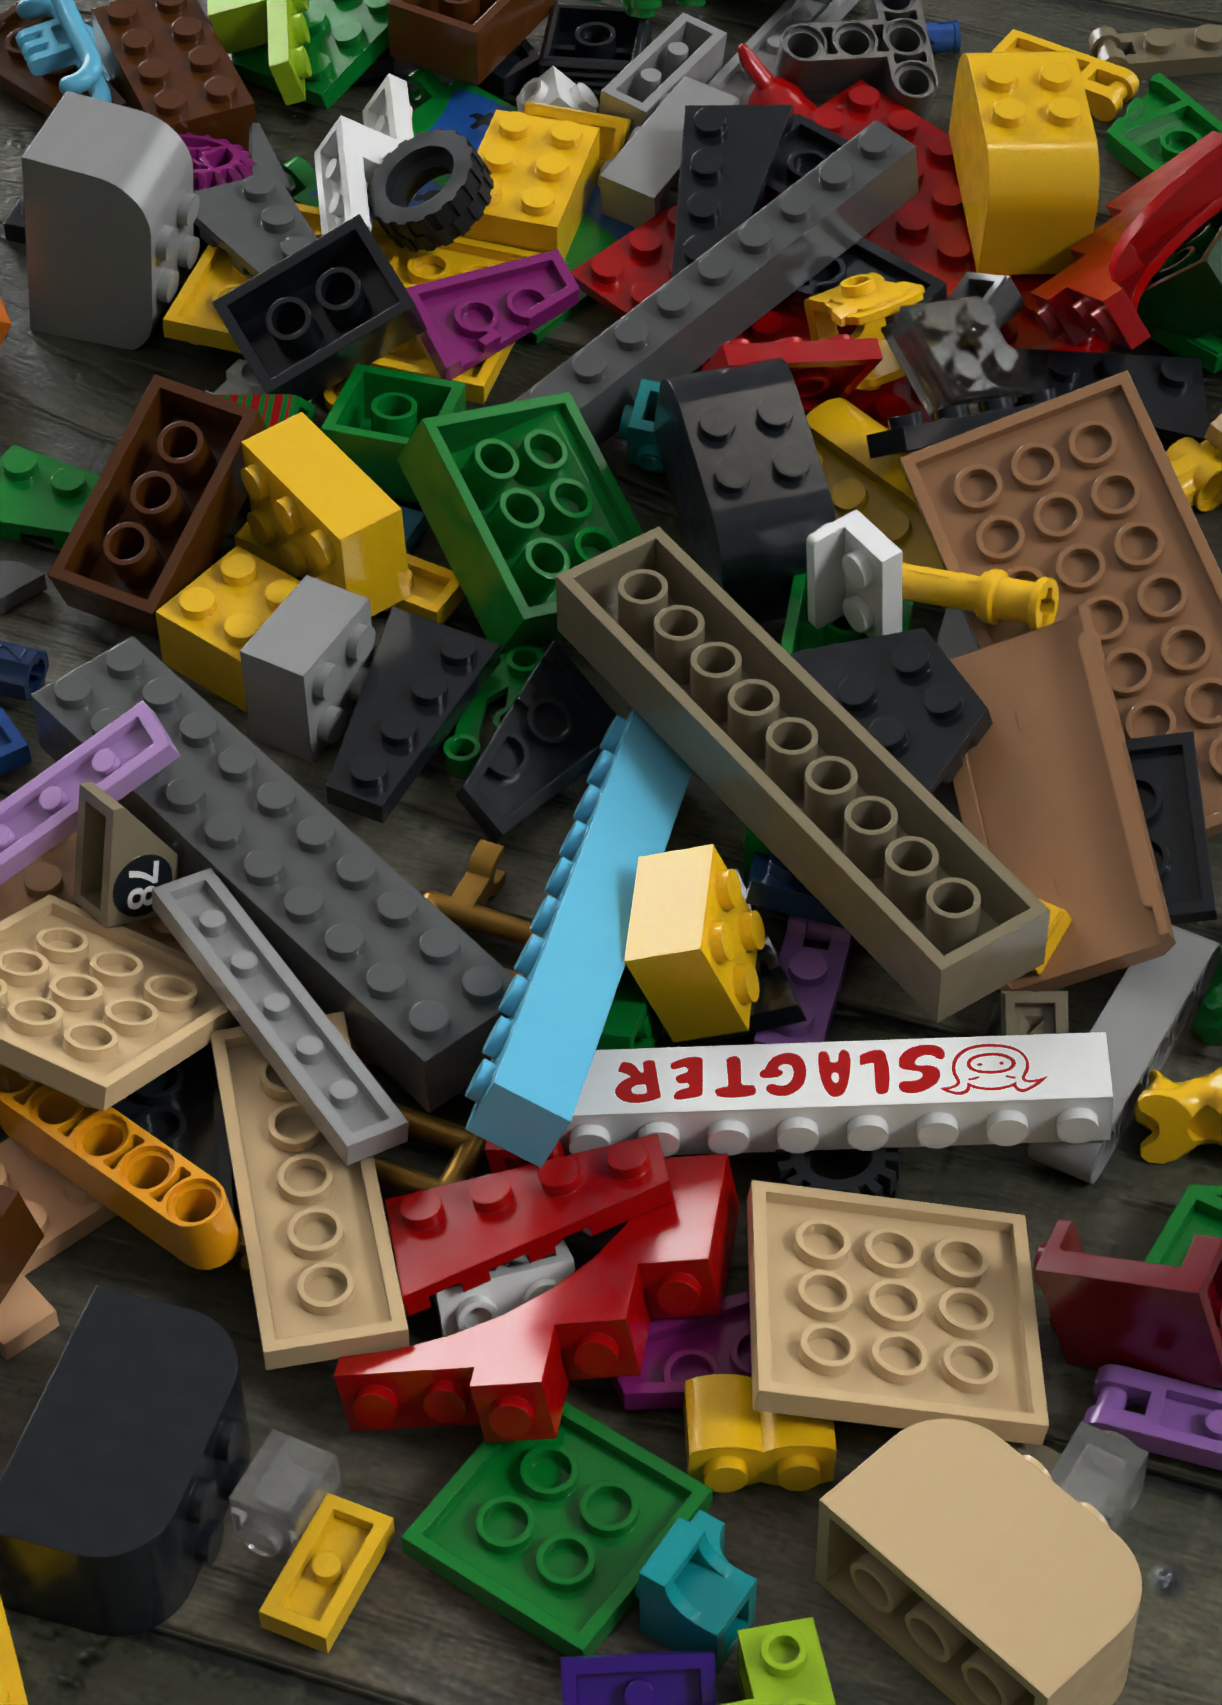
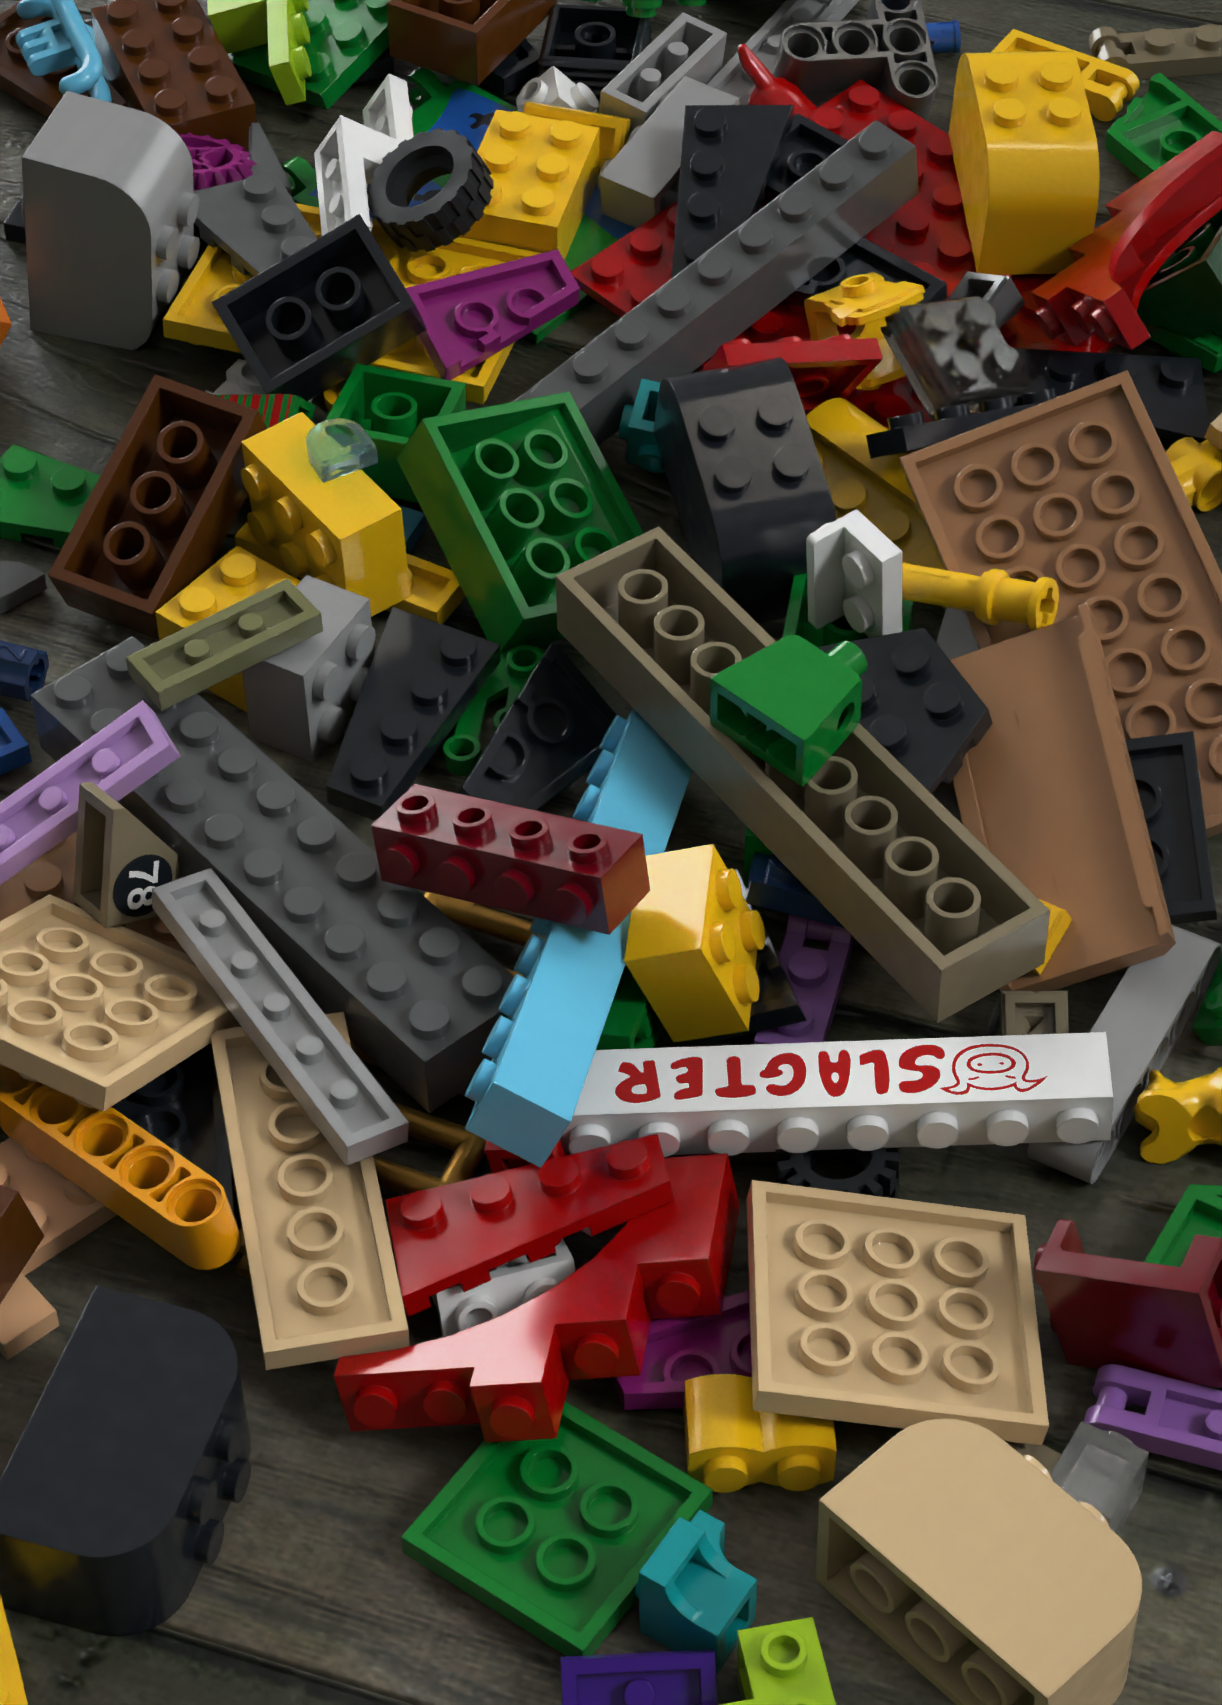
(224, 644): none -> olive plate
(282, 1494): clear brick -> none
(327, 1573): yellow plate -> none
(339, 448): none -> clear light blue tile
(512, 858): none -> dark red brick
(791, 703): none -> green torso

